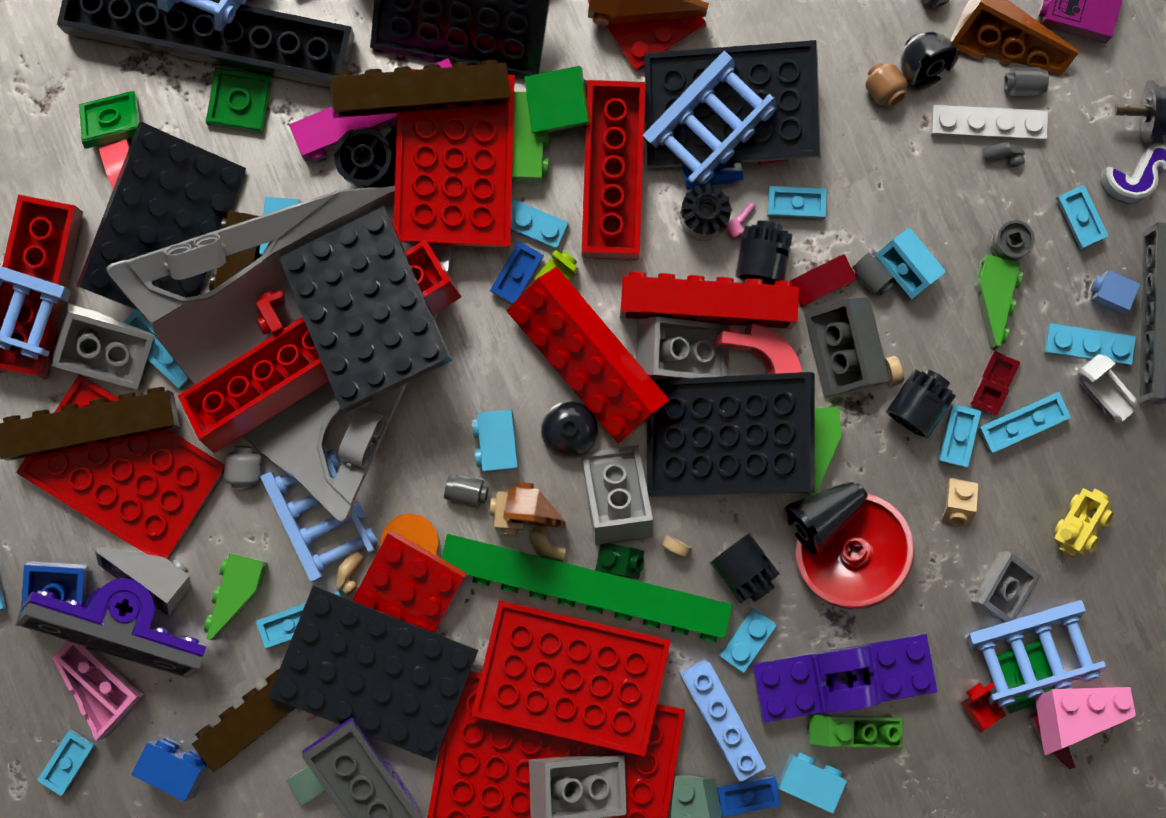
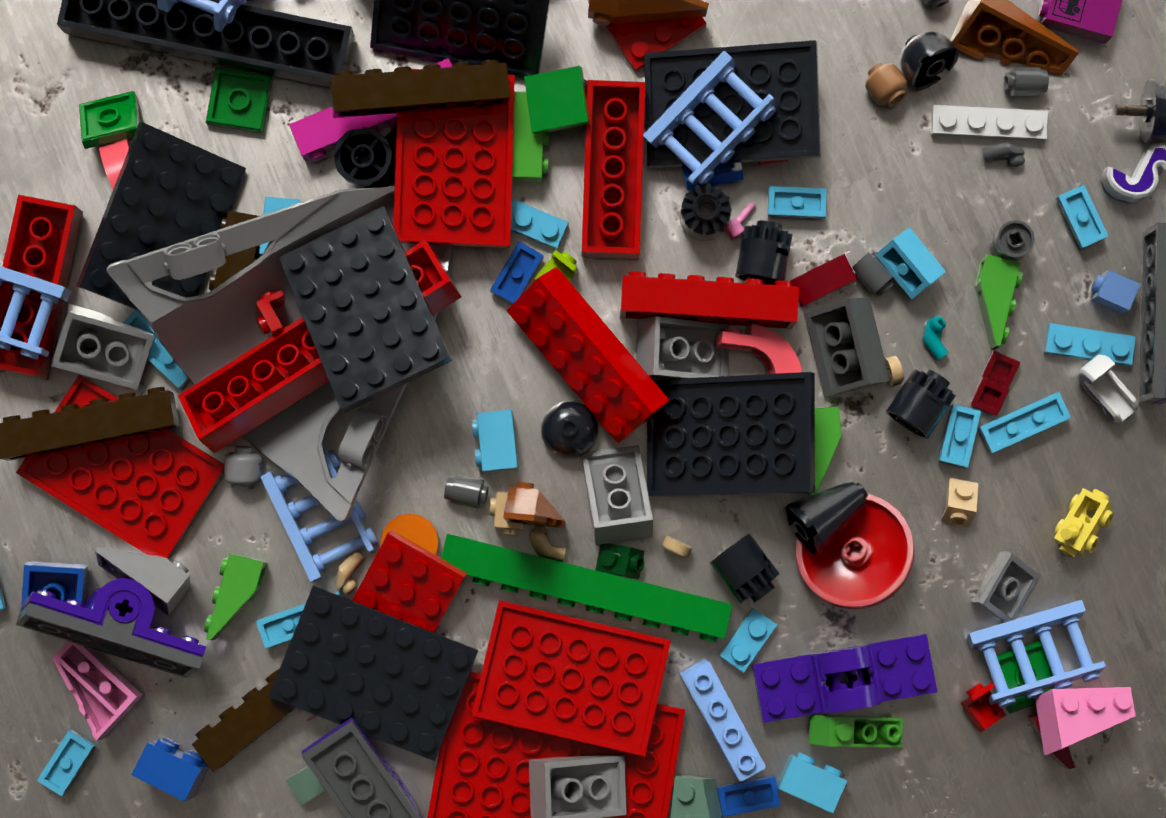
(932, 335): none -> teal arm

